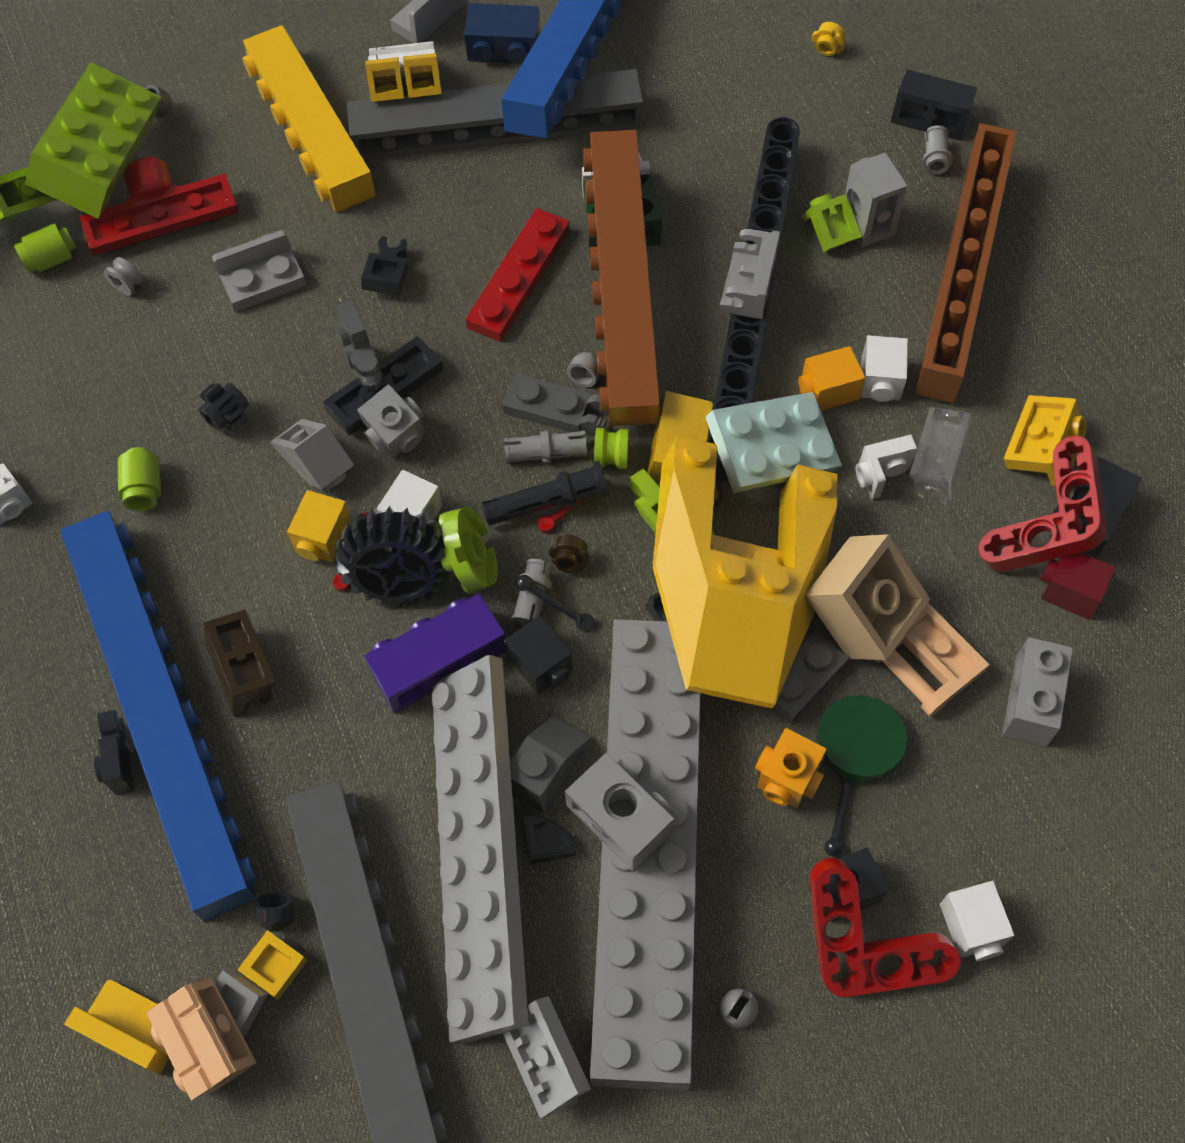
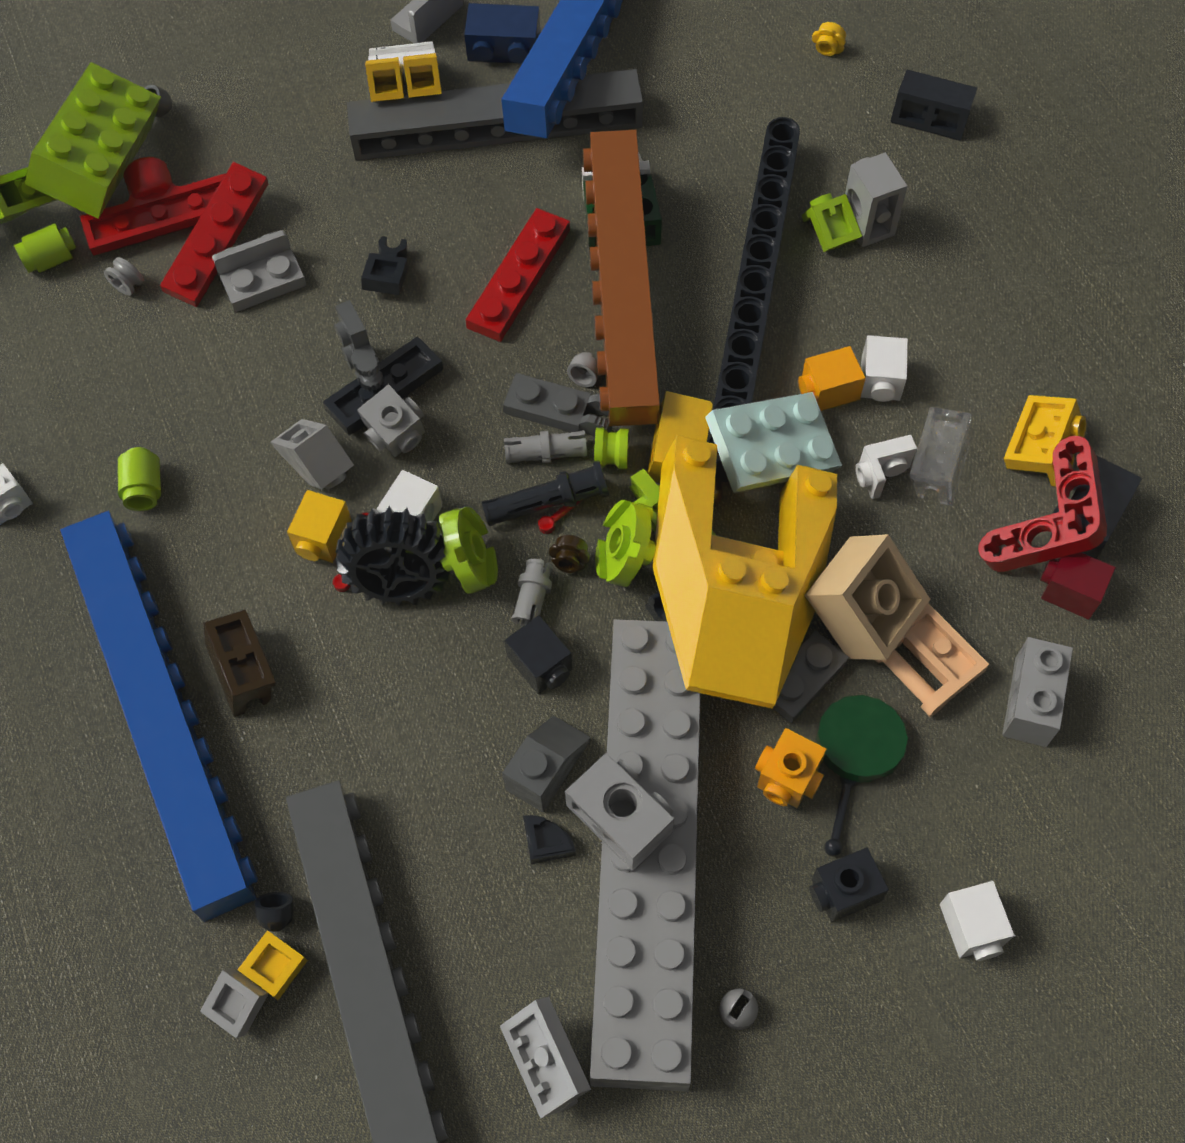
(114, 762): black plate -> none
(122, 1025): yellow panel -> none
(200, 1038): light nougat brick -> none
(214, 233): none -> red plate
(223, 406): black gear -> none
(308, 119): yellow brick -> none
(434, 649): dark purple brick -> none
(478, 854): light grey plate -> none
(583, 621): black hinge -> none
(626, 543): none -> lime plate
(750, 274): light grey hinge -> none
(864, 957): red beam -> none
(937, 157): light grey pin -> none
(966, 264): dark orange brick -> none

